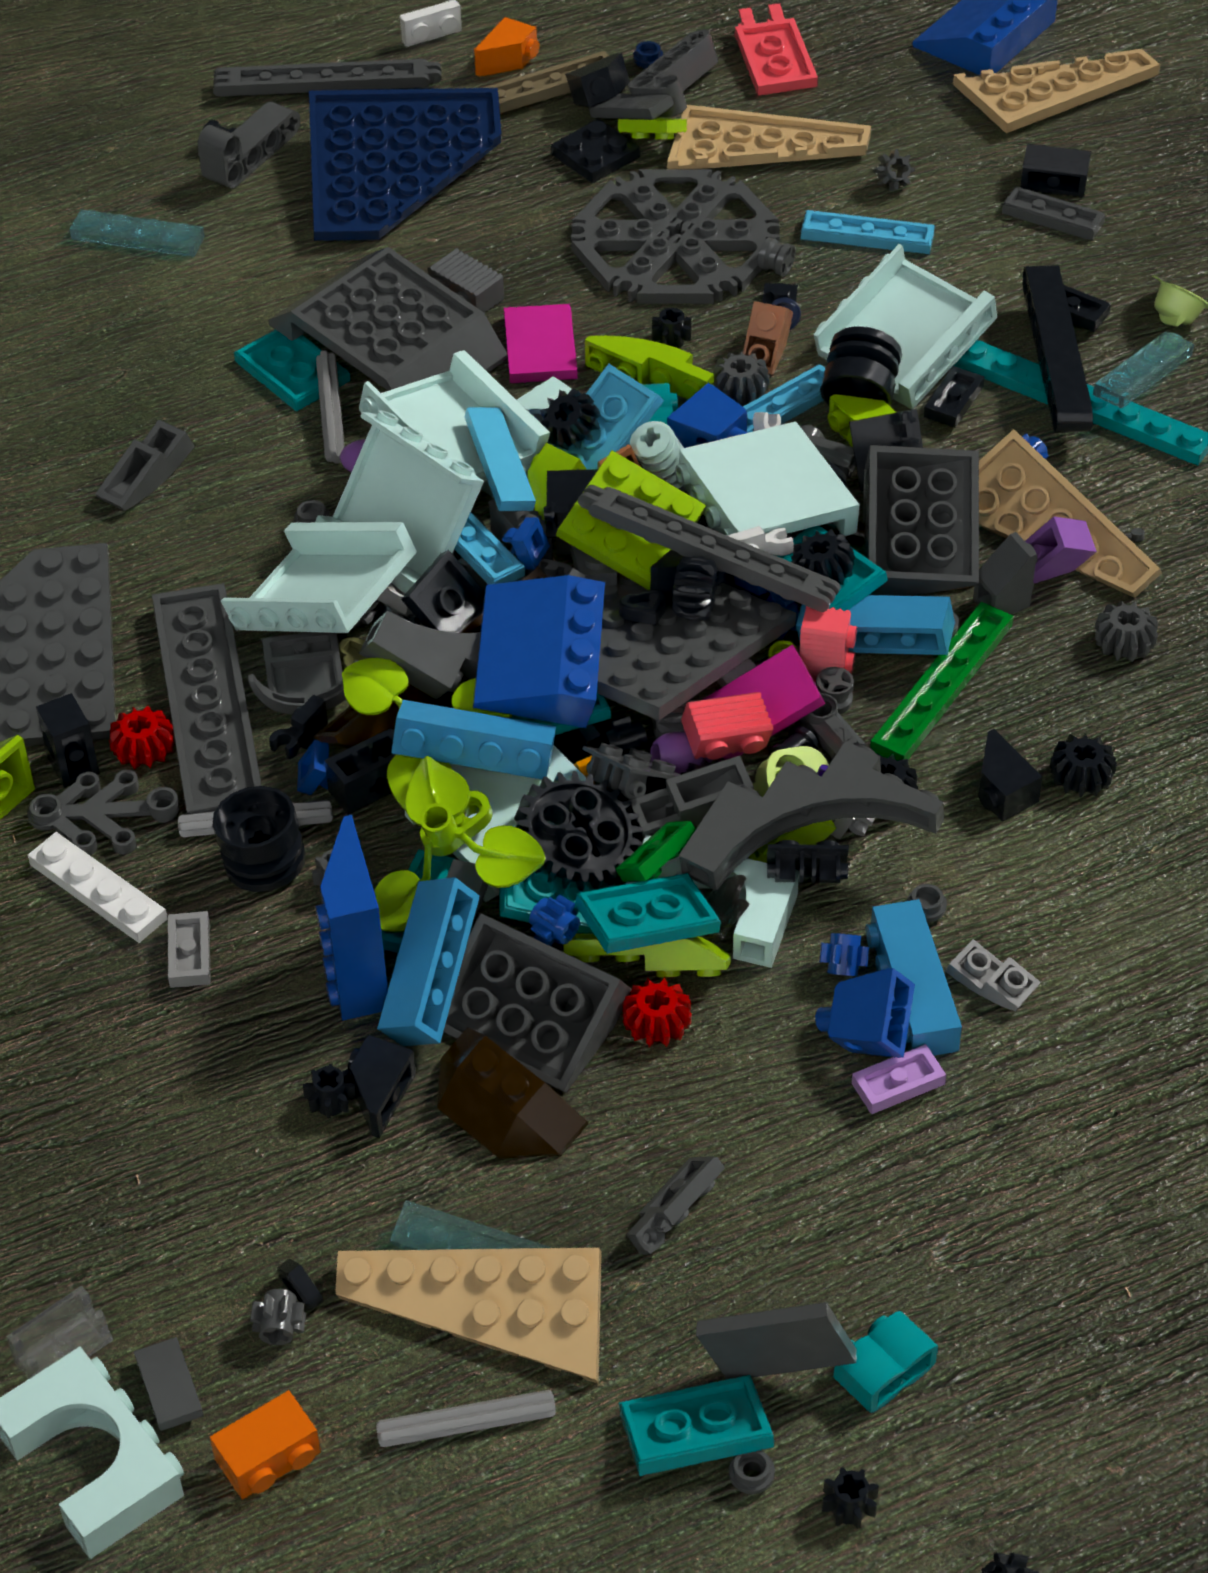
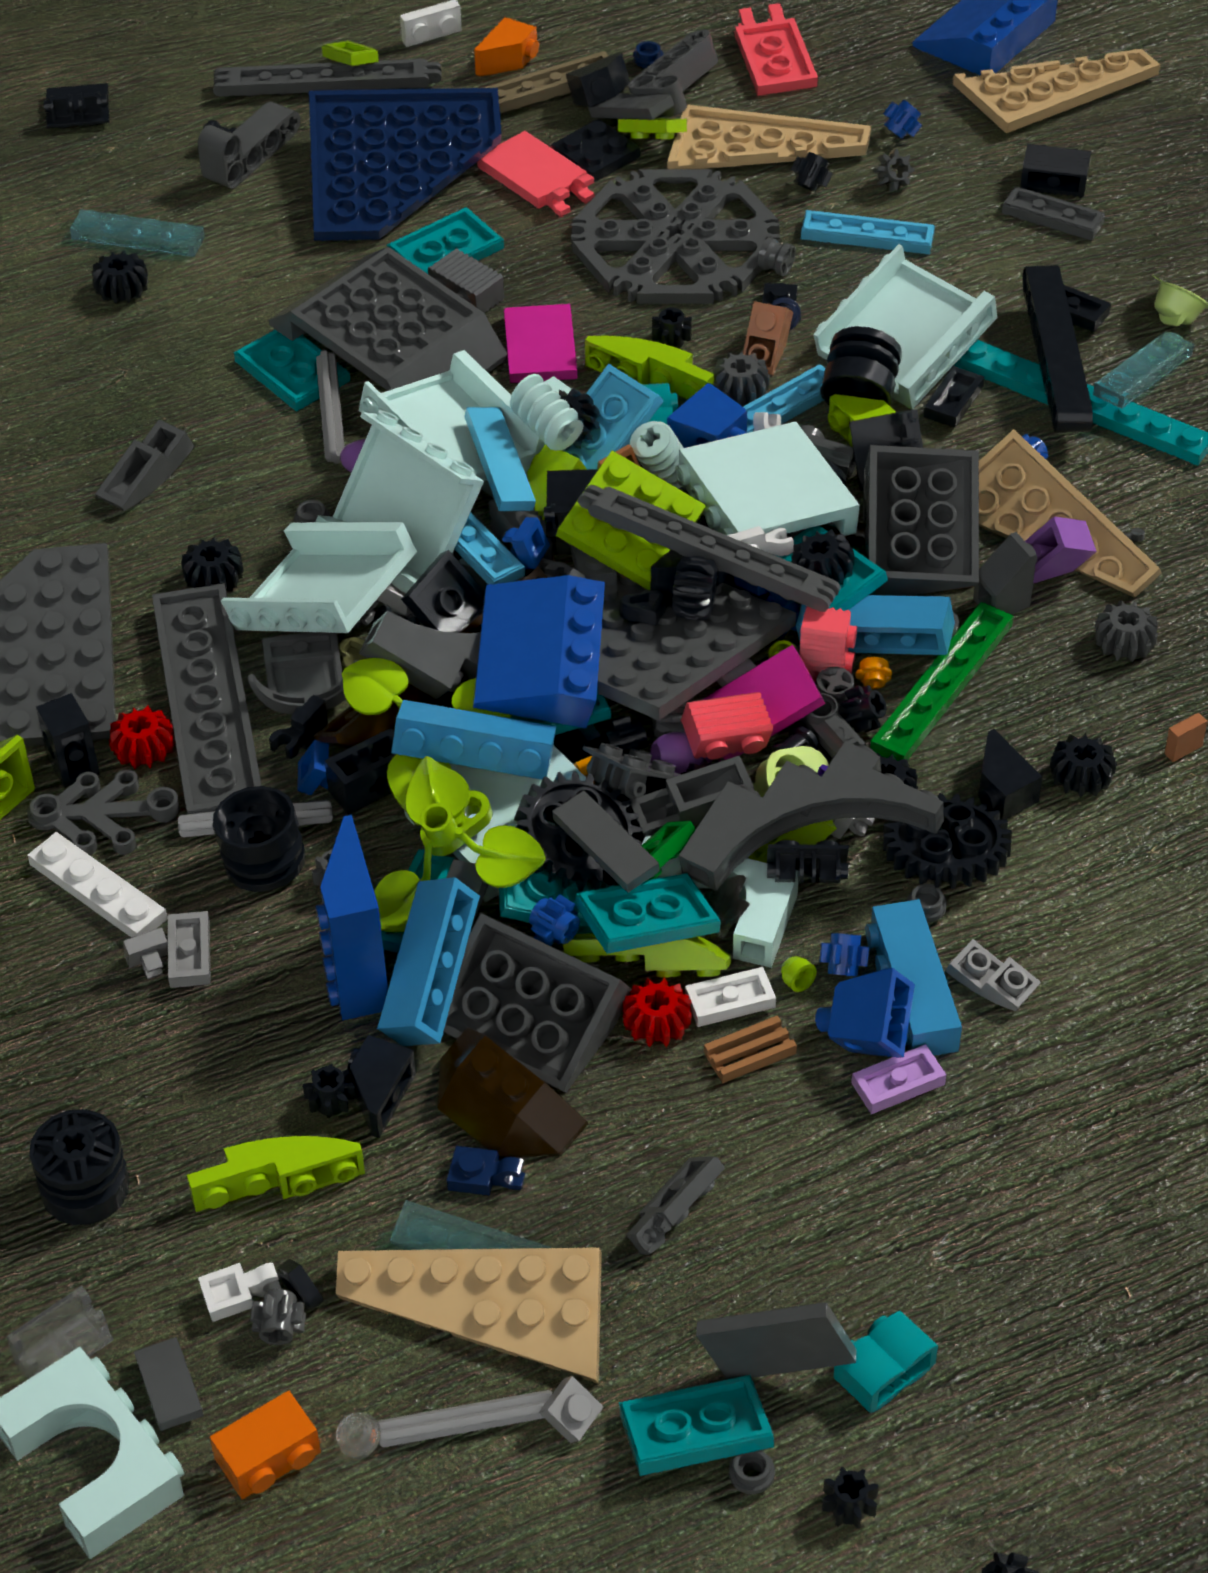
(77, 105): none -> black hinge
(79, 1167): none -> black wheel
(120, 277): none -> black gear
(147, 950): none -> light grey tile
(212, 564): none -> black gear
(231, 1290): none -> white plate
(289, 1162): none -> lime slope
(350, 53): none -> lime tile
(358, 1435): none -> clear plate
(441, 237): none -> teal tile
(479, 1169): none -> dark blue plate
(537, 173): none -> coral tile
(545, 413): none -> light aqua piece
(571, 1409): none -> light grey plate
(606, 841): none -> dark grey tile
(730, 996): none -> white plate
(746, 1044): none -> medium nougat tile
(798, 973): none -> lime hinge
(811, 171): none -> black gear
(863, 708): none -> black gear
(874, 672): none -> light orange plate
(902, 119): none -> blue gear
(973, 834): none -> black gear
(1185, 737): none -> nougat tile

